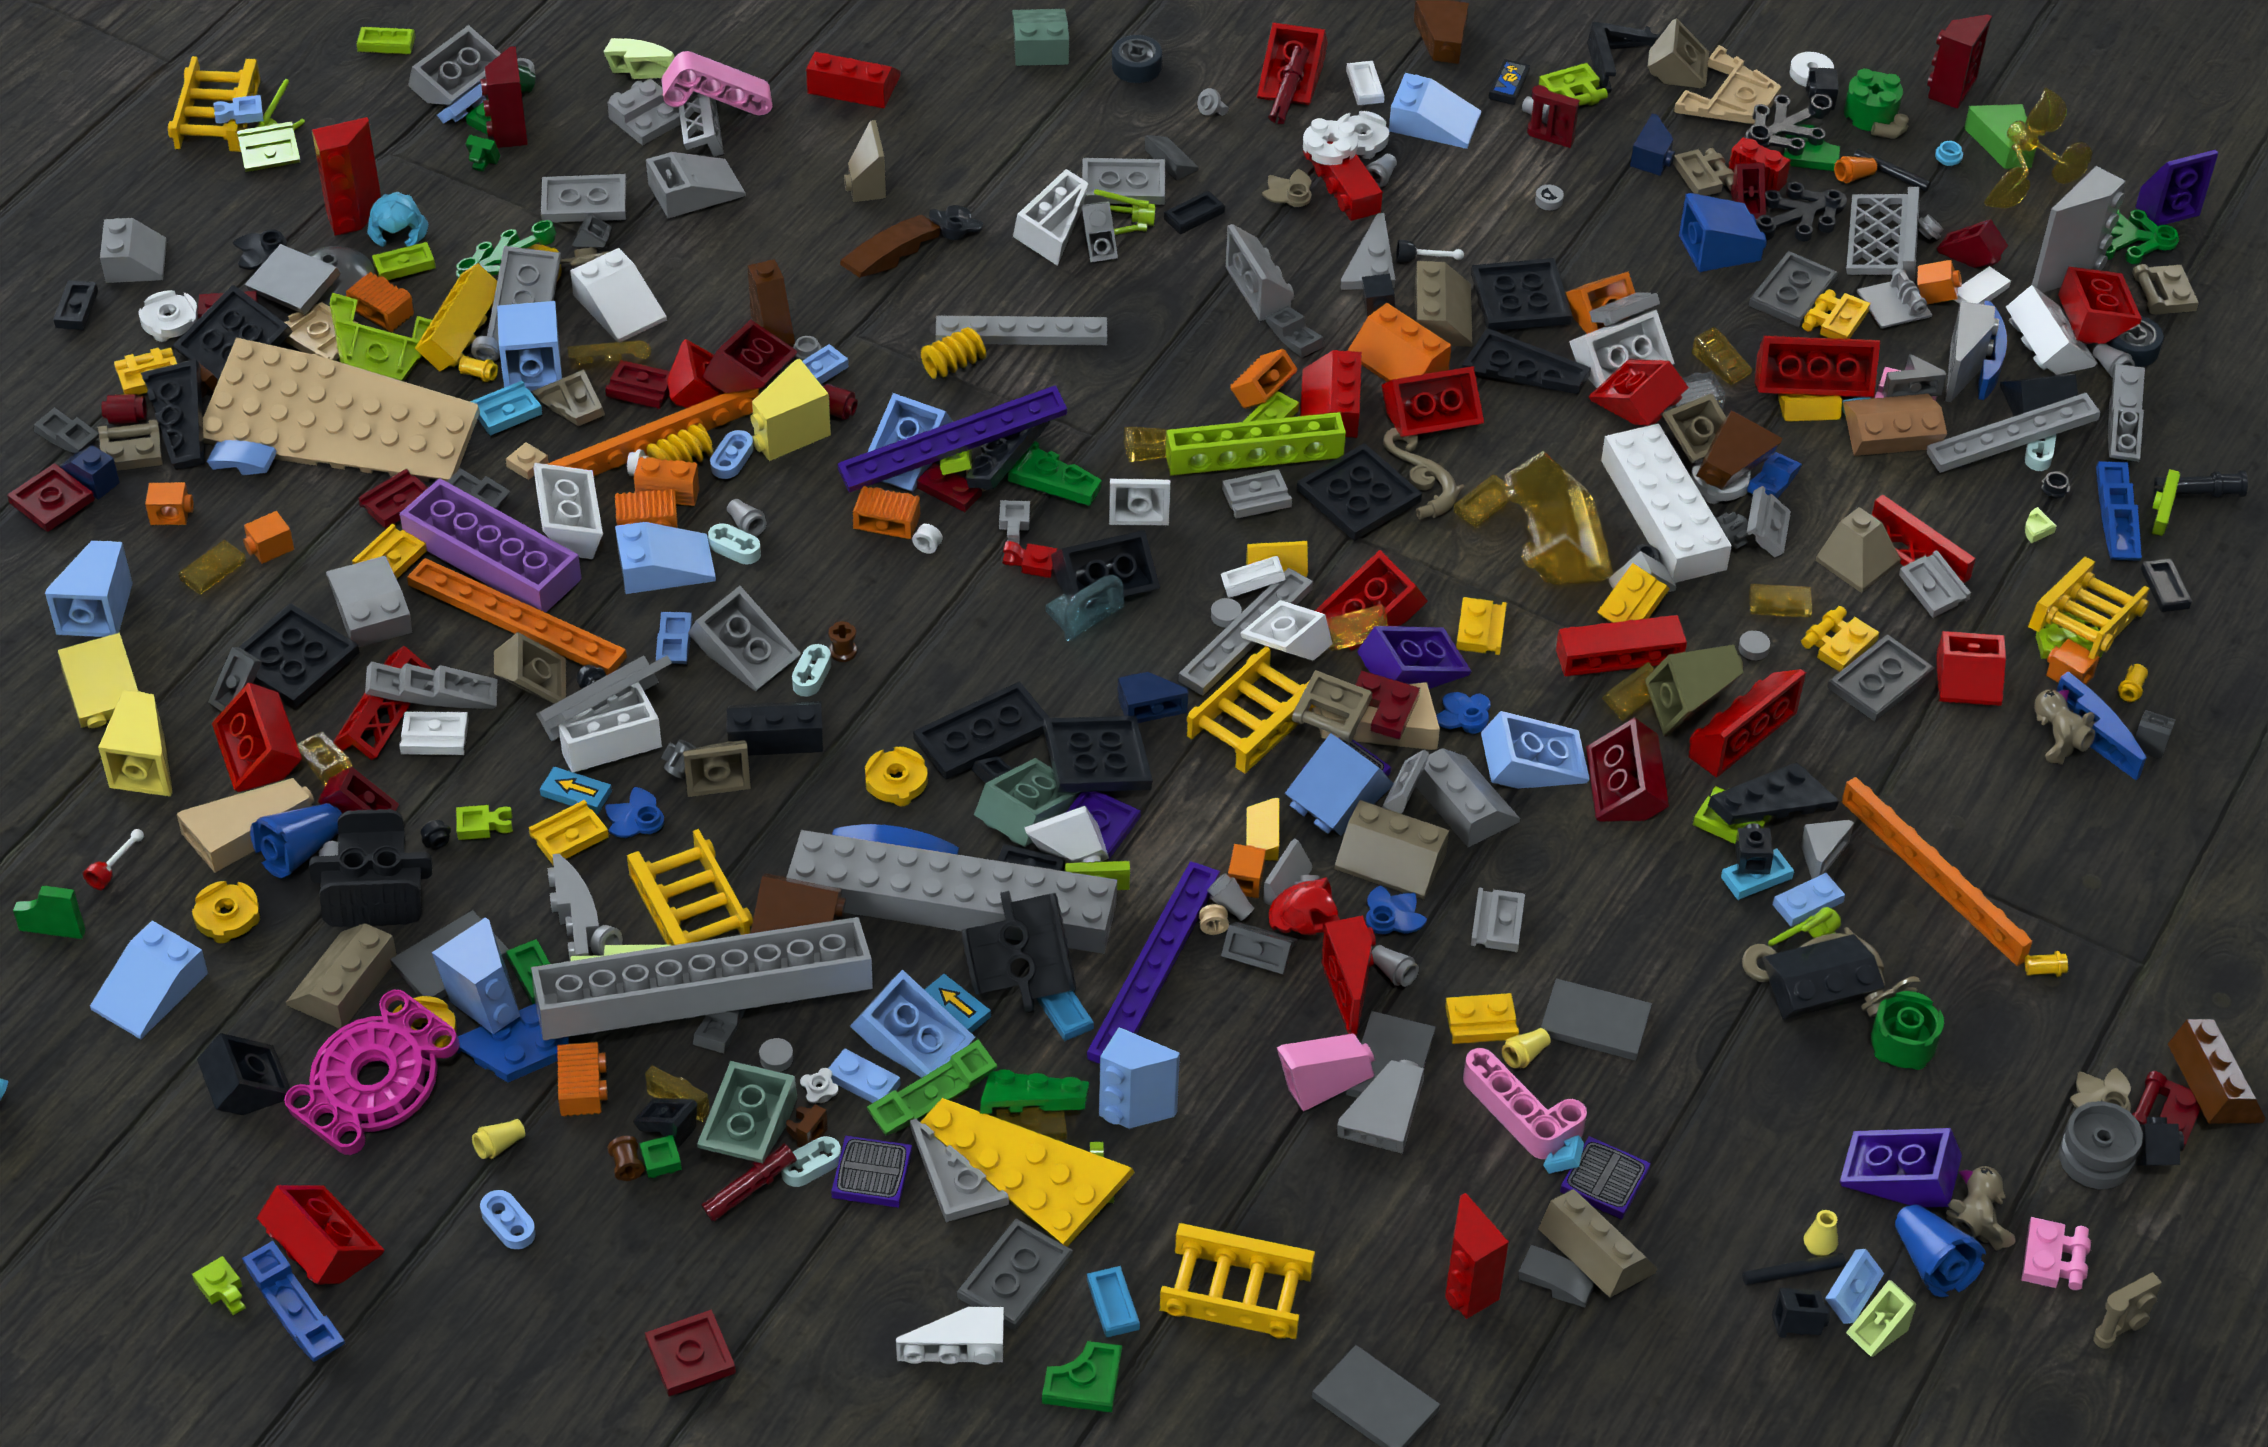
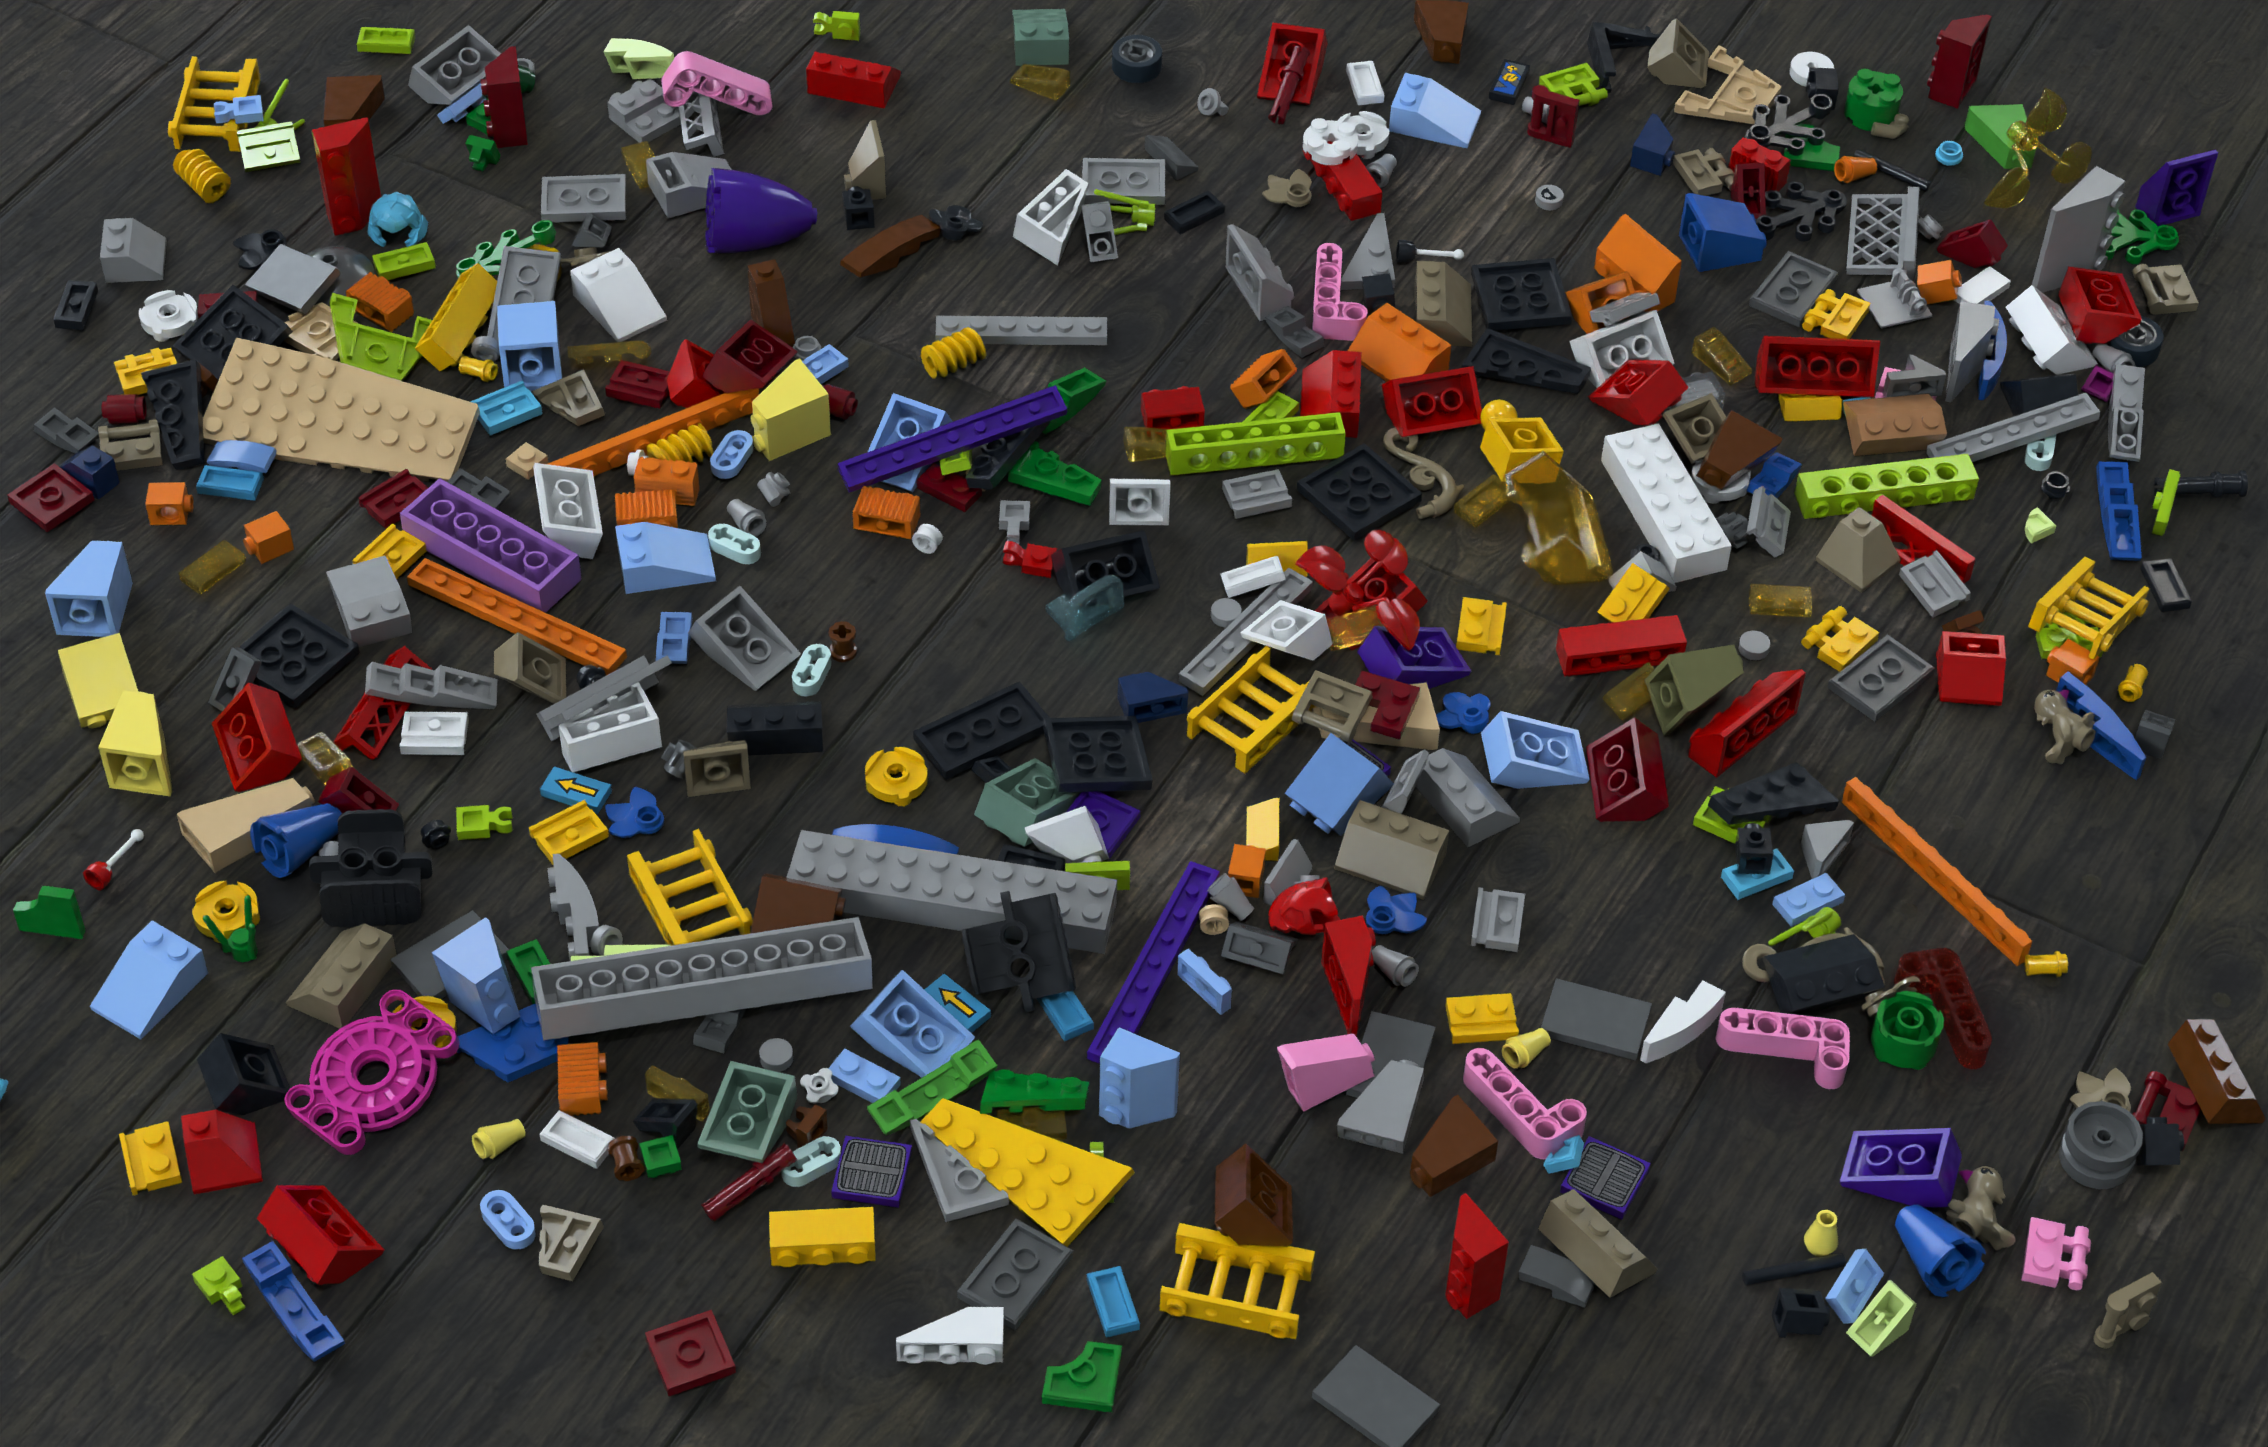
(150, 1158): none -> yellow plate
(202, 174): none -> yellow piece
(220, 1151): none -> red slope
(229, 482): none -> dark azure tile
(242, 940): none -> green plant
(352, 98): none -> reddish brown slope
(566, 1241): none -> dark tan wing
(576, 1139): none -> white tile
(635, 158): none -> clear yellow plate
(752, 212): none -> dark purple cylinder
(774, 488): none -> light grey plate
(822, 1236): none -> yellow brick
(841, 24): none -> lime plate
(858, 201): none -> black brick
(1048, 81): none -> clear yellow slope
(1076, 391): none -> green slope
(1173, 408): none -> red brick
(1204, 981): none -> light blue plate
(1252, 1201): none -> reddish brown slope
(1328, 568): none -> red plant
(1331, 317): none -> bright pink beam
(1452, 1149): none -> reddish brown slope
(1514, 440): none -> yellow brick
(1647, 260): none -> orange slope
(1683, 1022): none -> white slope
(1789, 1036): none -> bright pink beam
(1903, 482): none -> lime brick
(1950, 989): none -> clear red beam
(1965, 624): none -> reddish brown tile
(2099, 384): none -> magenta slope

